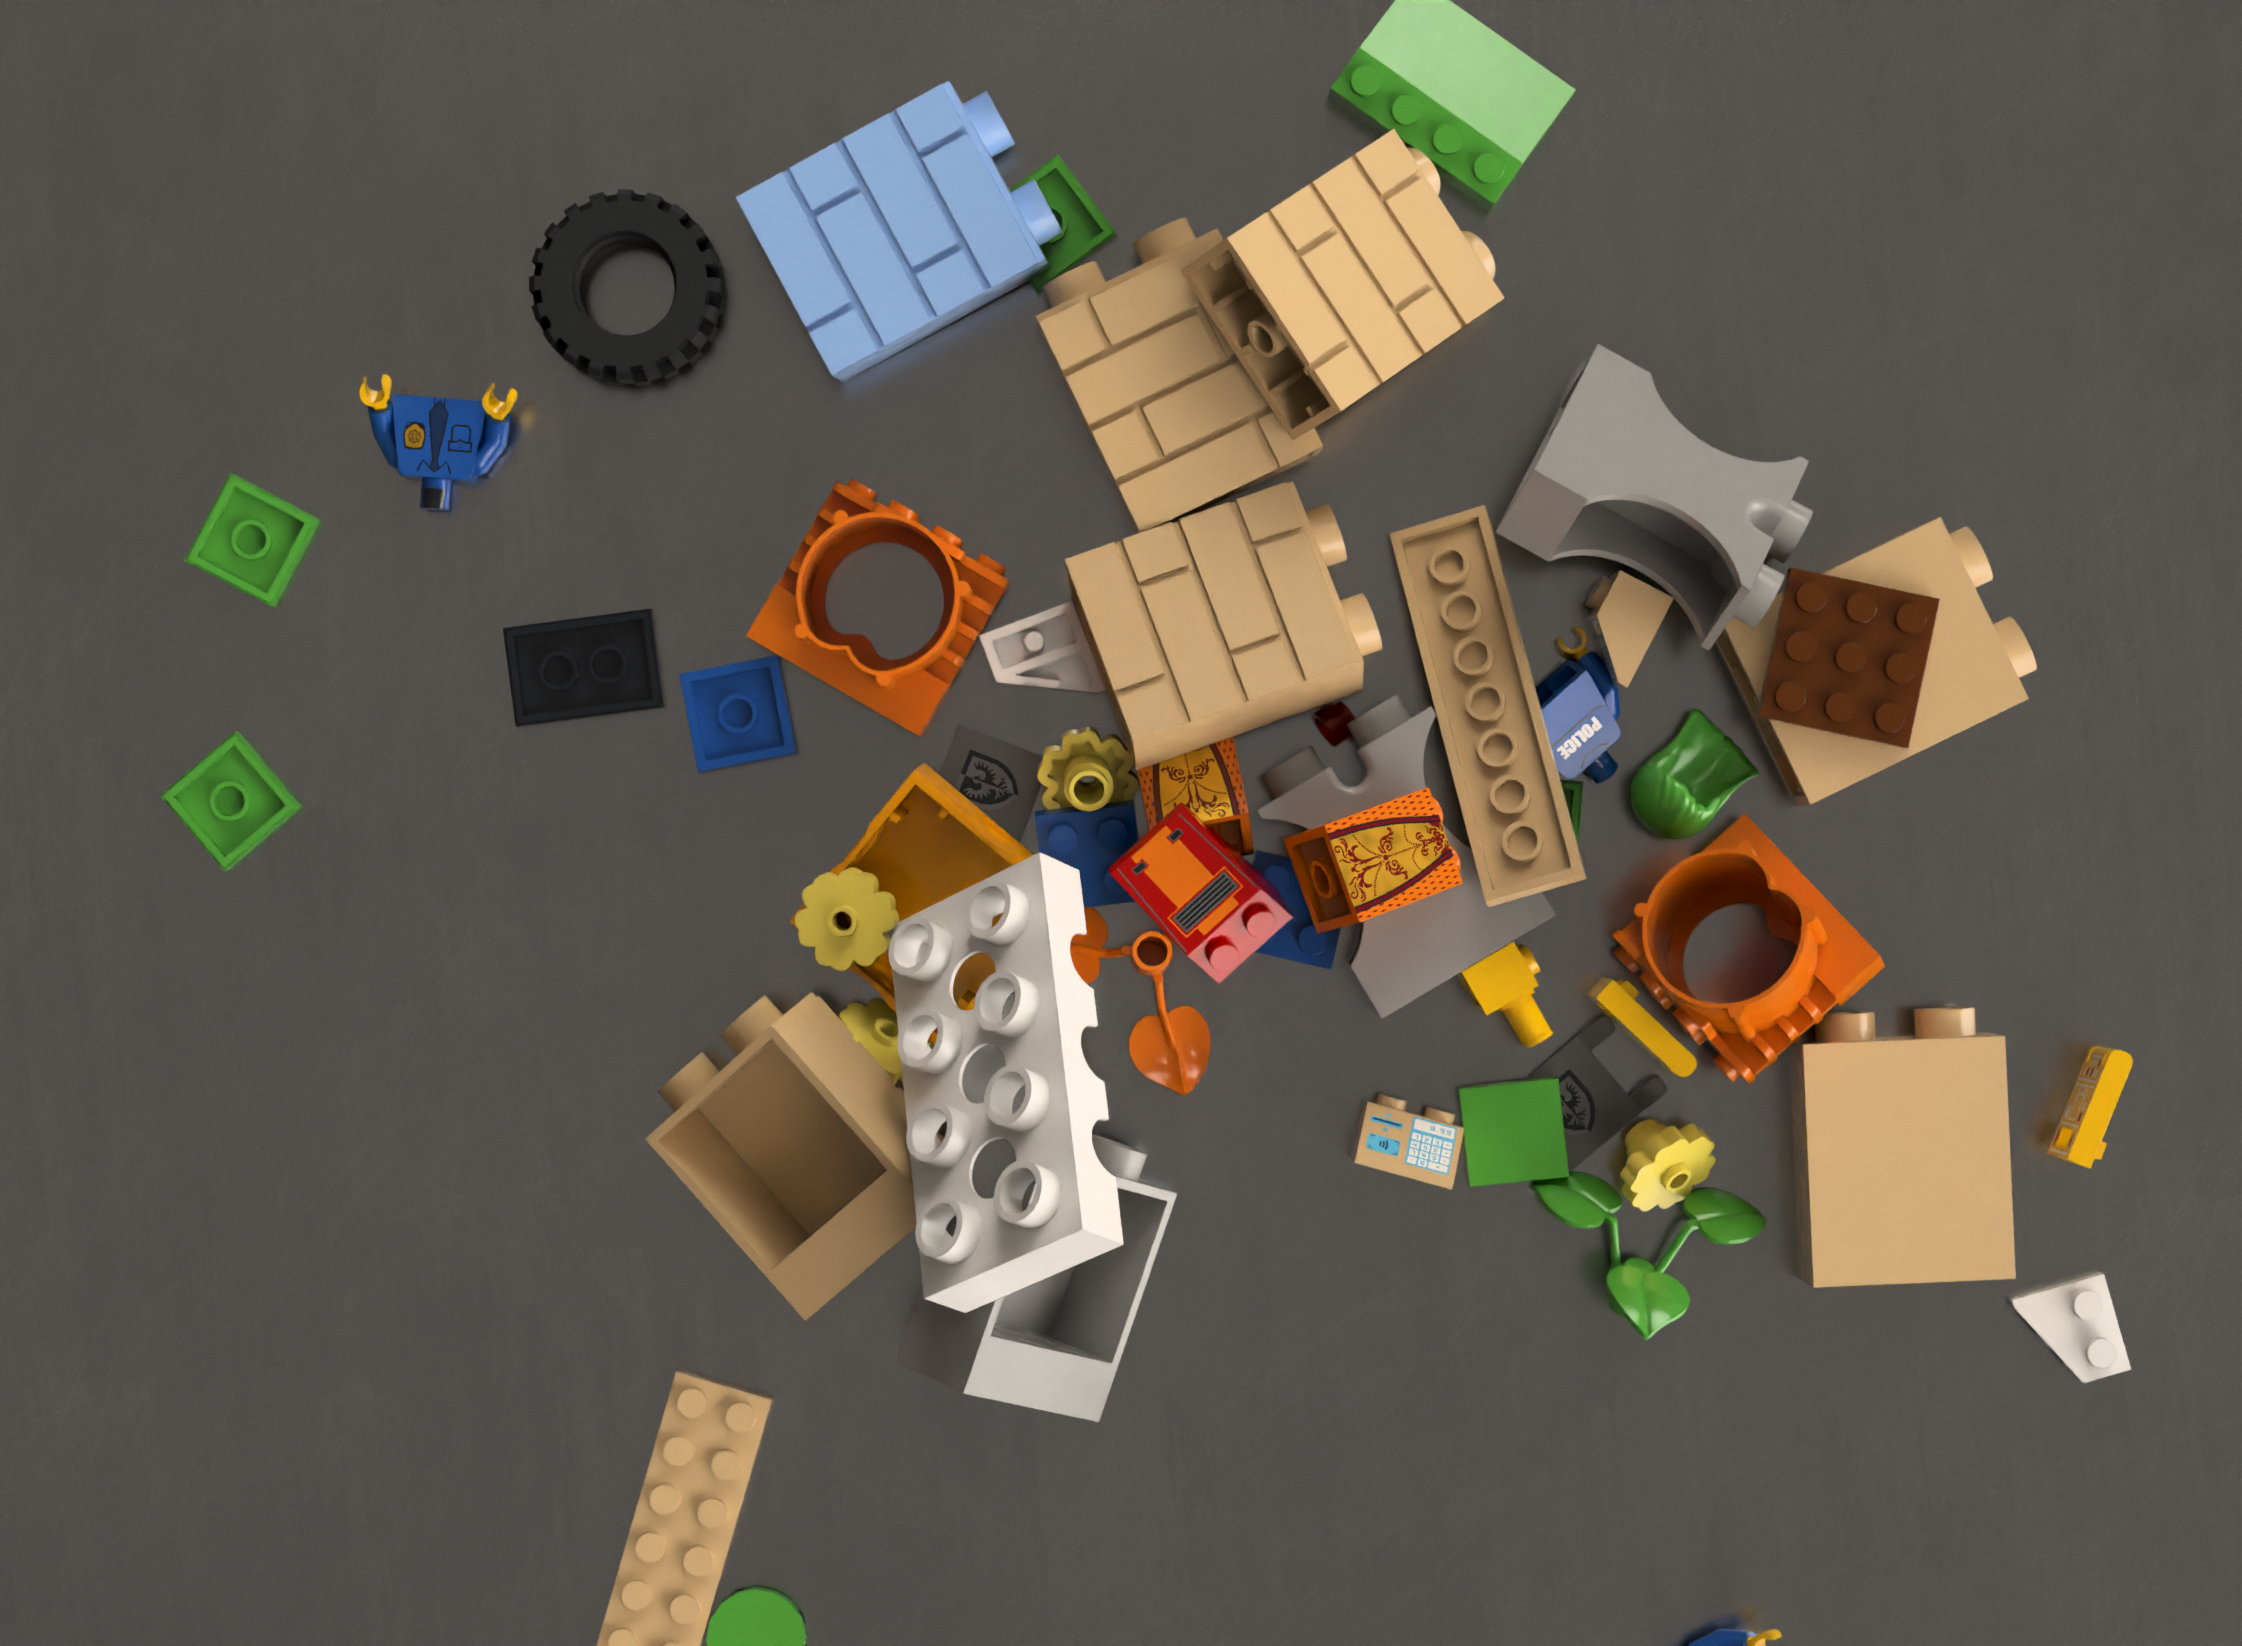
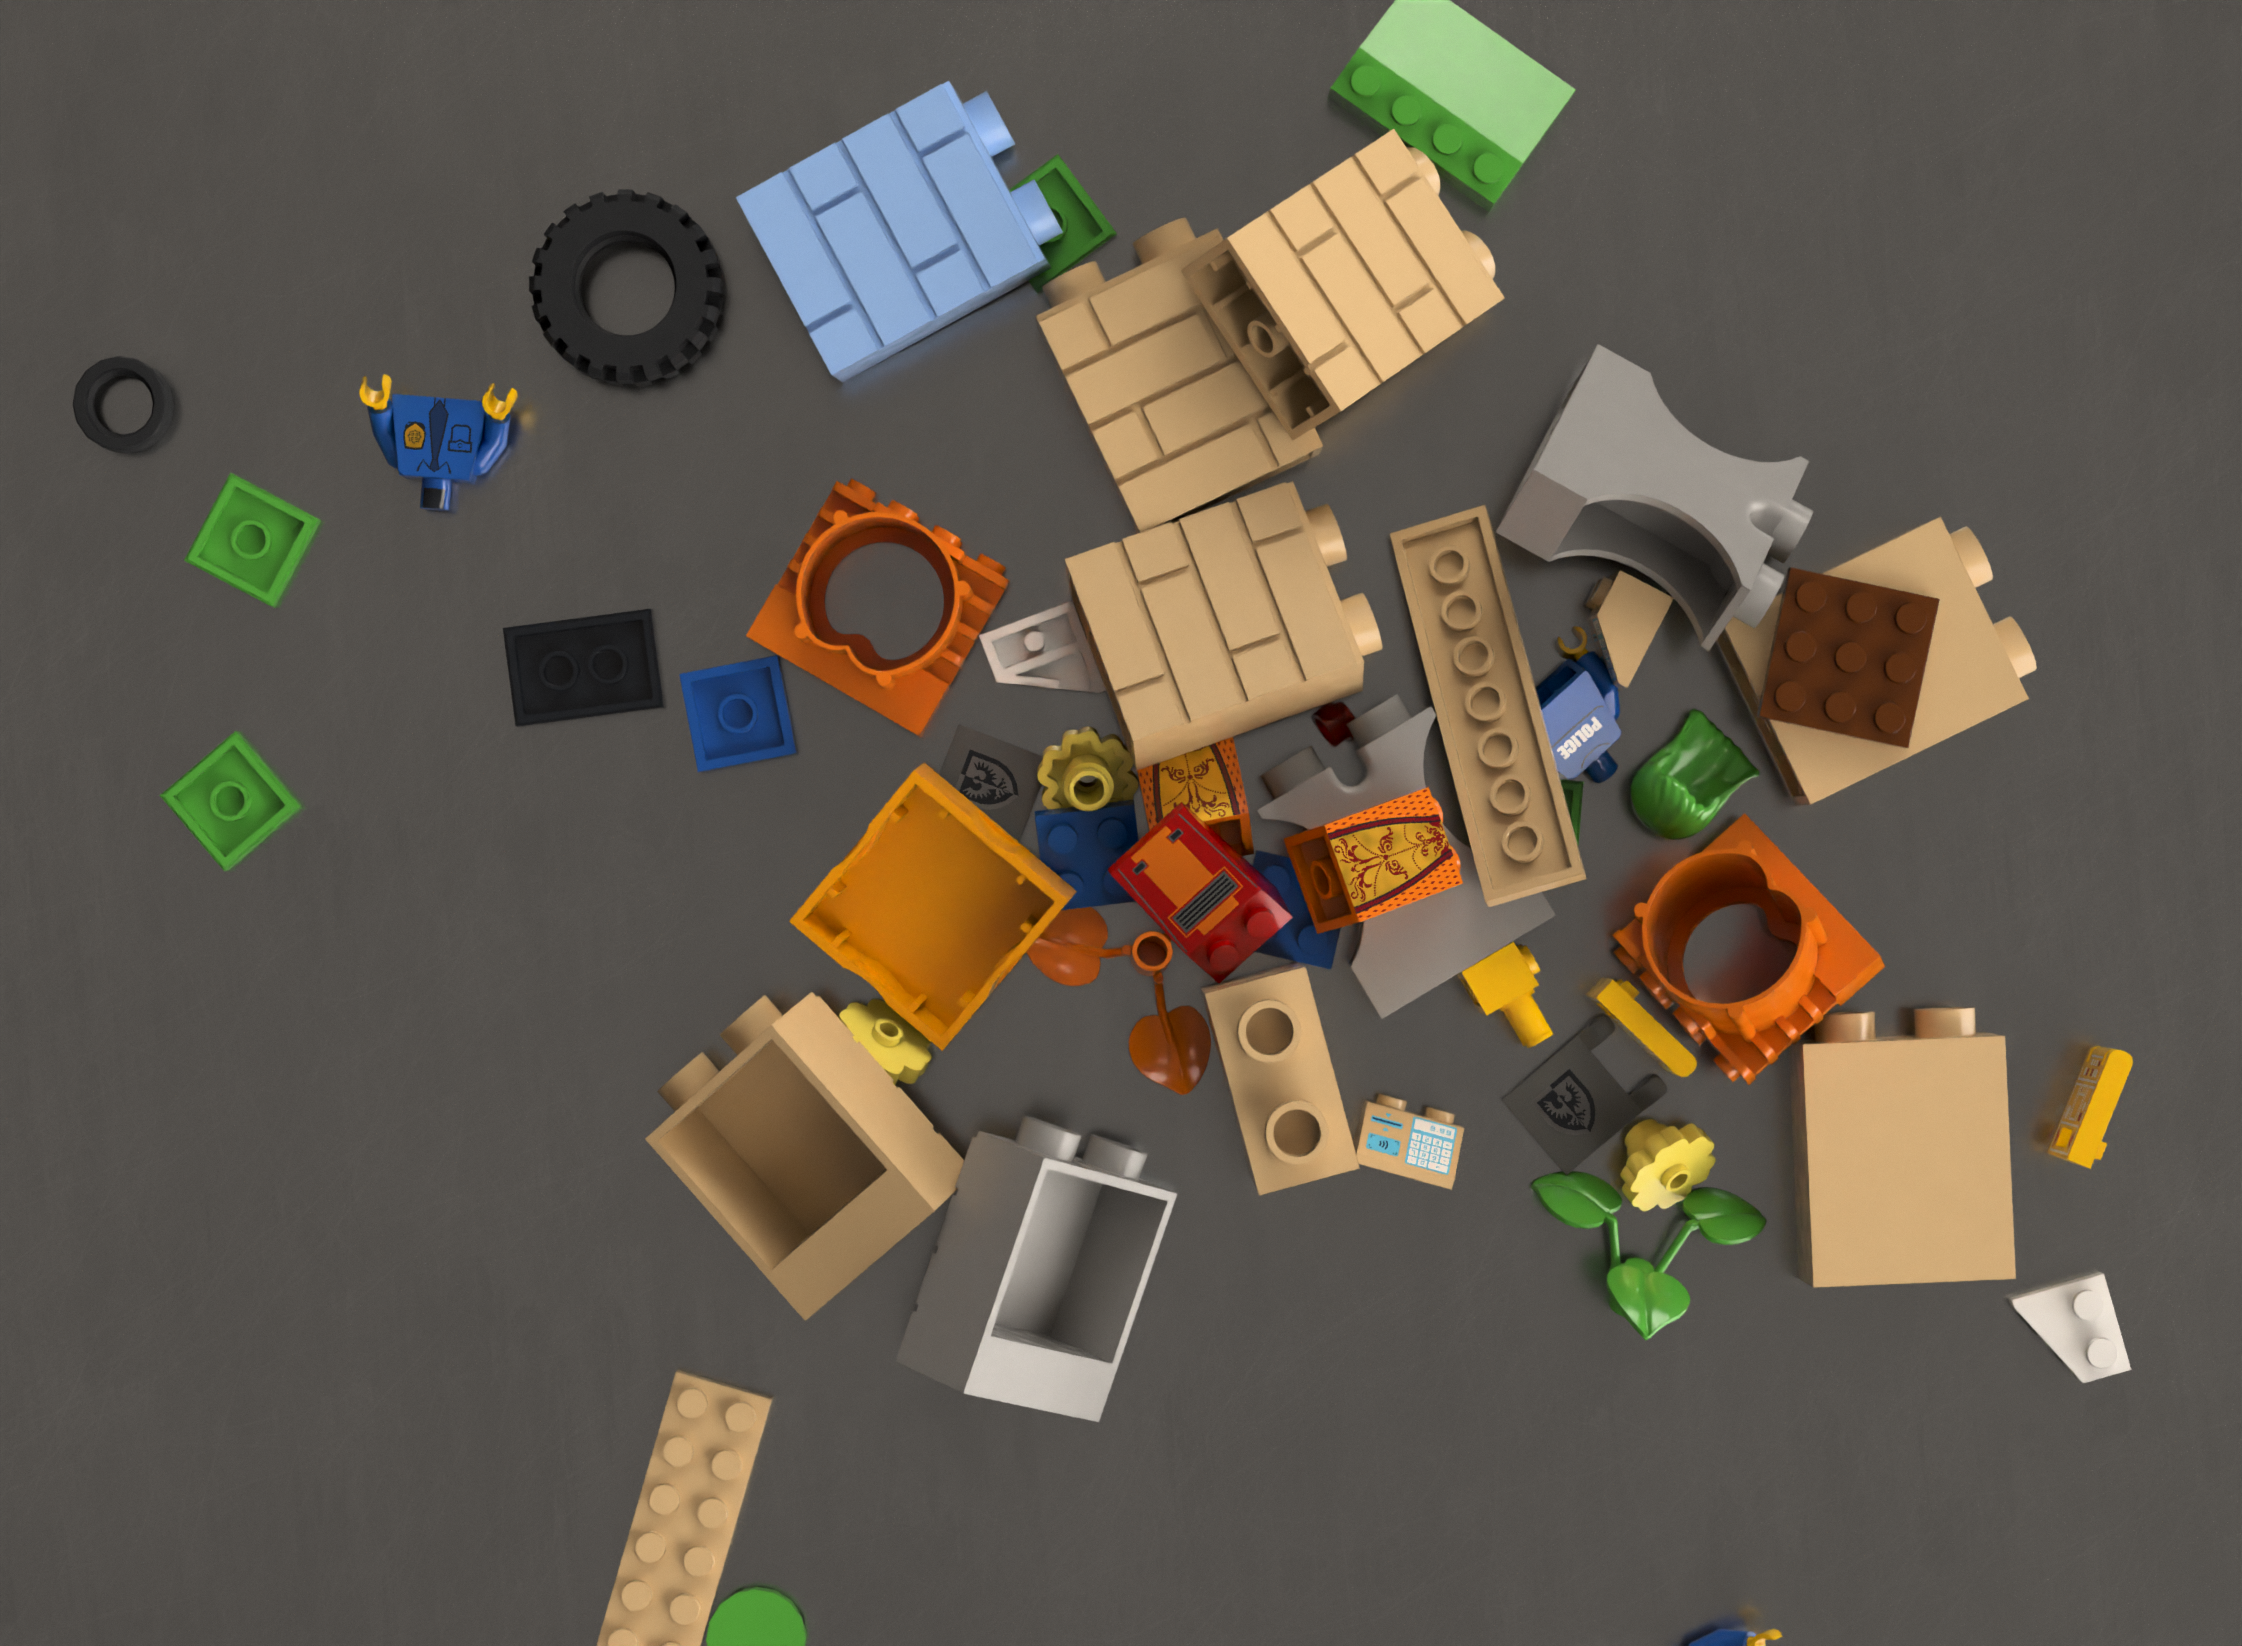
(85, 398): none -> black tyre
(826, 926): light yellow plant -> none
(1075, 1198): white brick -> none
(1279, 1077): none -> tan brick
(1514, 1131): bright green tile -> none

